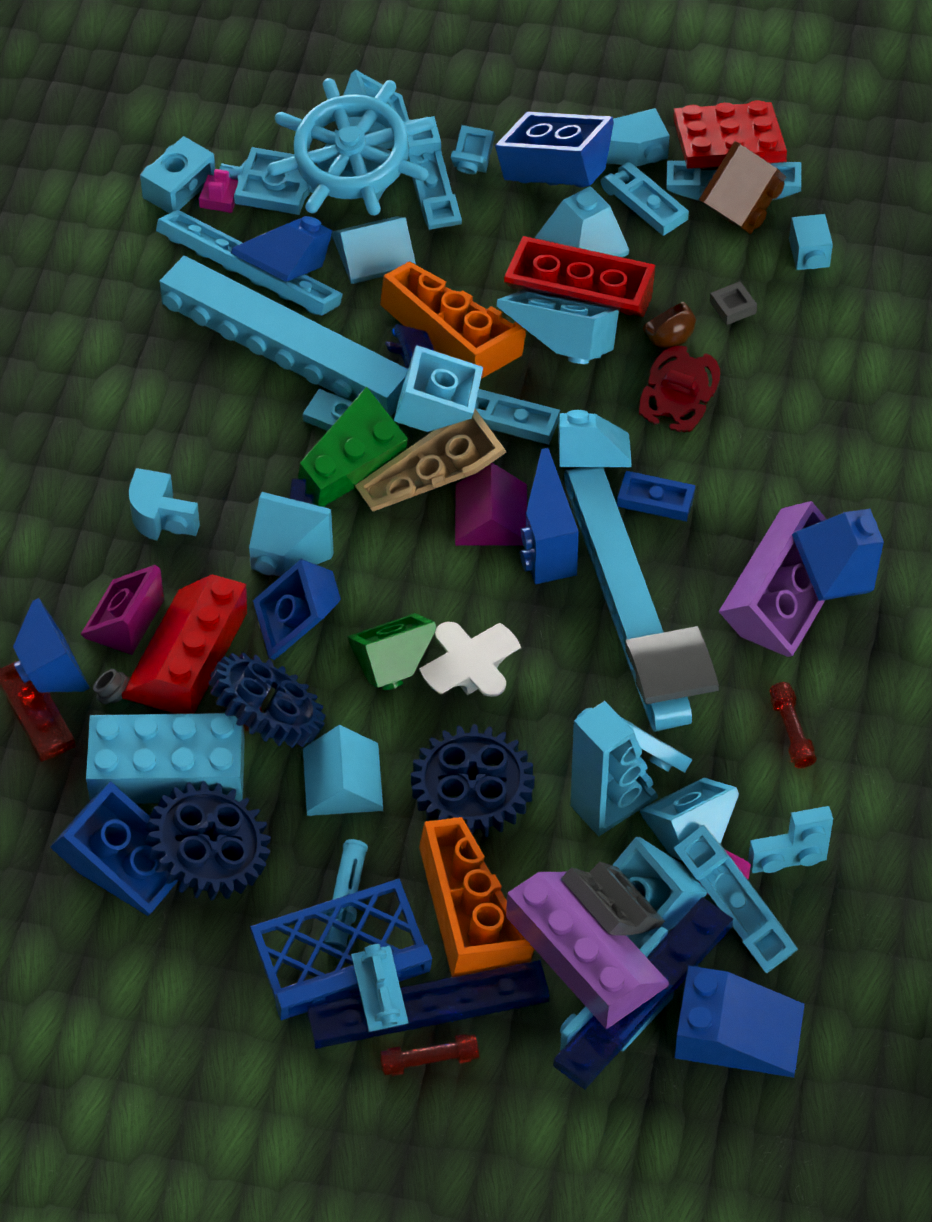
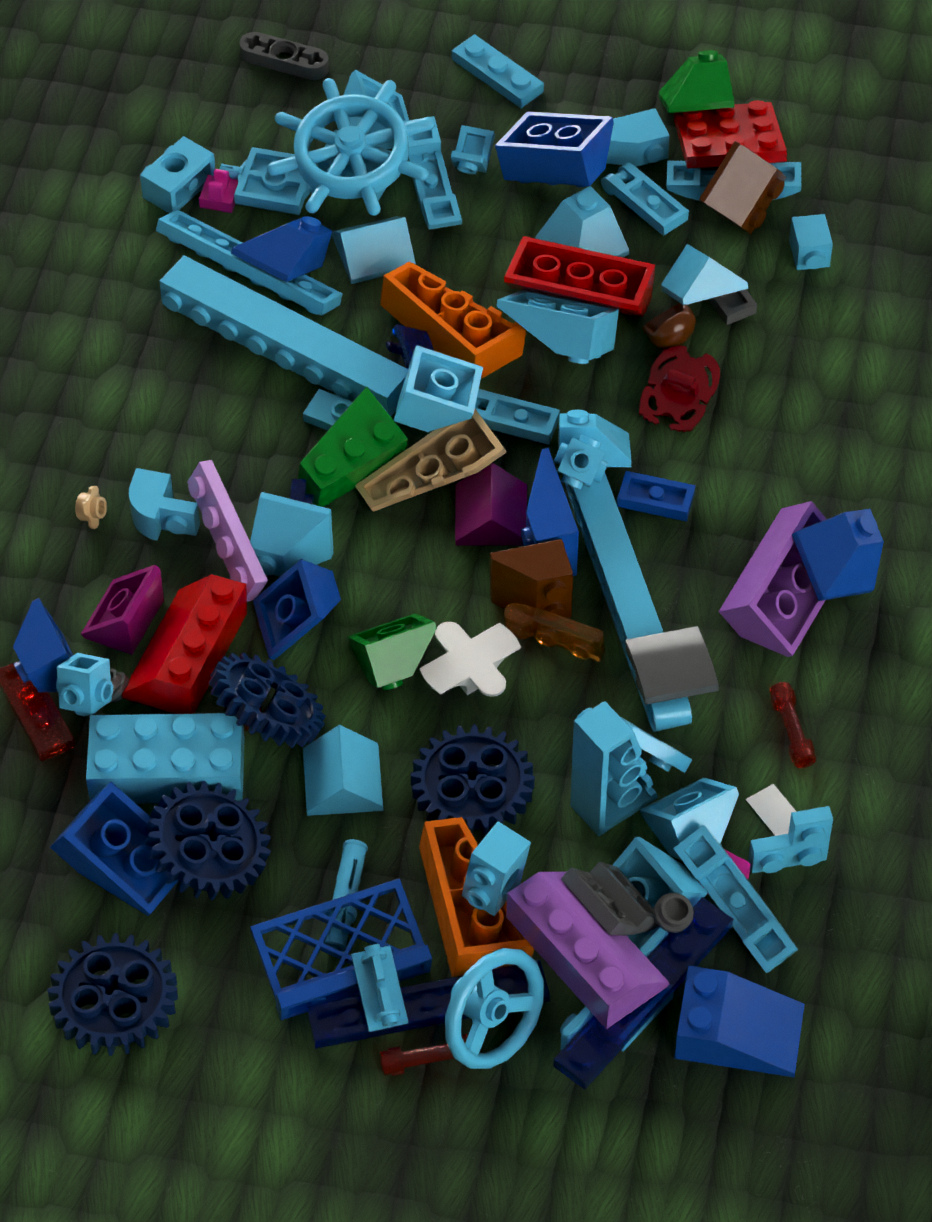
(84, 684): none -> medium azure brick
(91, 507): none -> tan plate
(113, 994): none -> dark blue gear
(226, 528): none -> lavender plate
(305, 62): none -> dark grey beam
(489, 1006): none -> medium azure piece
(495, 868): none -> medium azure brick
(497, 71): none -> medium azure plate
(534, 577): none -> reddish brown slope
(555, 631): none -> clear orange hinge
(577, 476): none -> medium azure brick
(673, 912): none -> dark grey plate
(699, 85): none -> green slope
(699, 278): none -> medium azure slope
(772, 809): none -> white sticker

